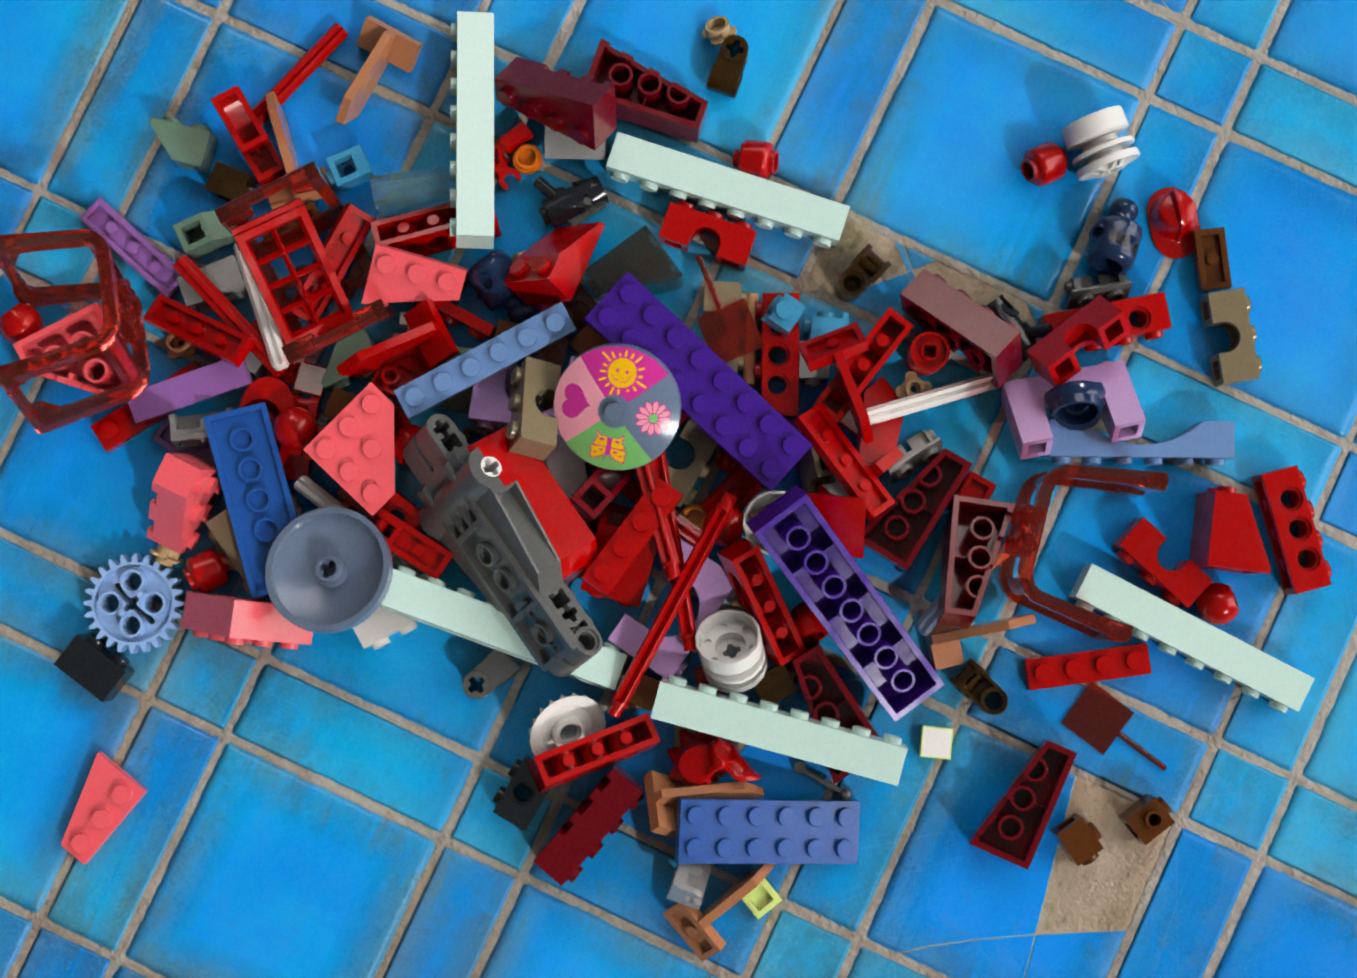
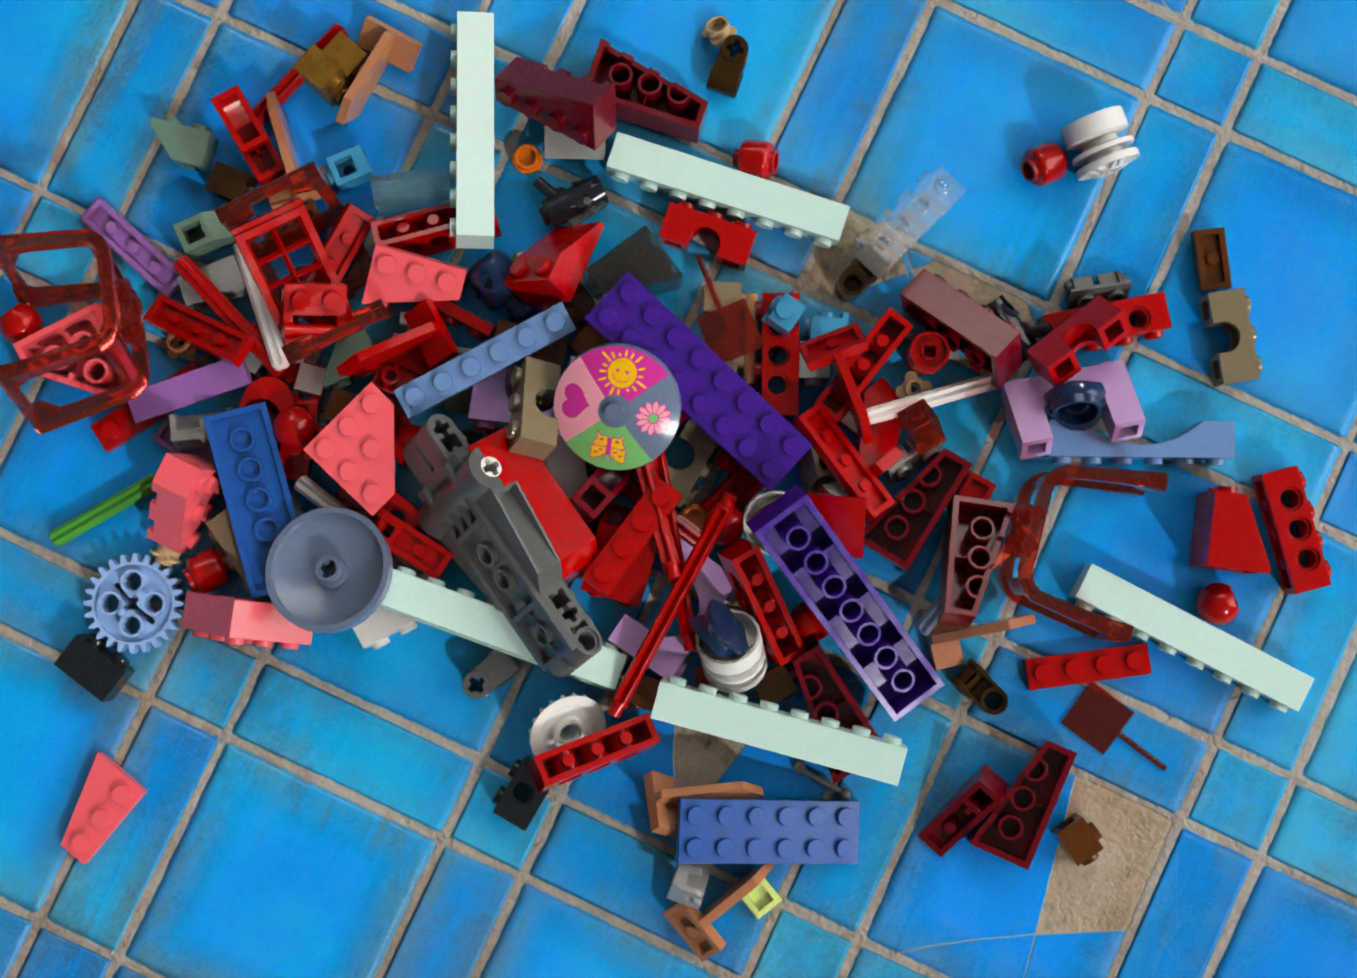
(102, 511): none -> bright green axle
(312, 300): none -> red plate
(332, 69): none -> pearl gold brick
(508, 143): red bar -> none
(589, 825): dark red wedge -> none
(705, 757): red head -> none
(720, 630): none -> dark blue hat
(909, 221): none -> clear brick
(921, 426): none -> clear red brick
(935, 742): white tile -> none
(964, 810): none -> dark red slope
(1115, 239): dark blue piece -> none
(1139, 547): red arch -> none
(1147, 818): reddish brown brick -> none
(1171, 220): red piece -> none

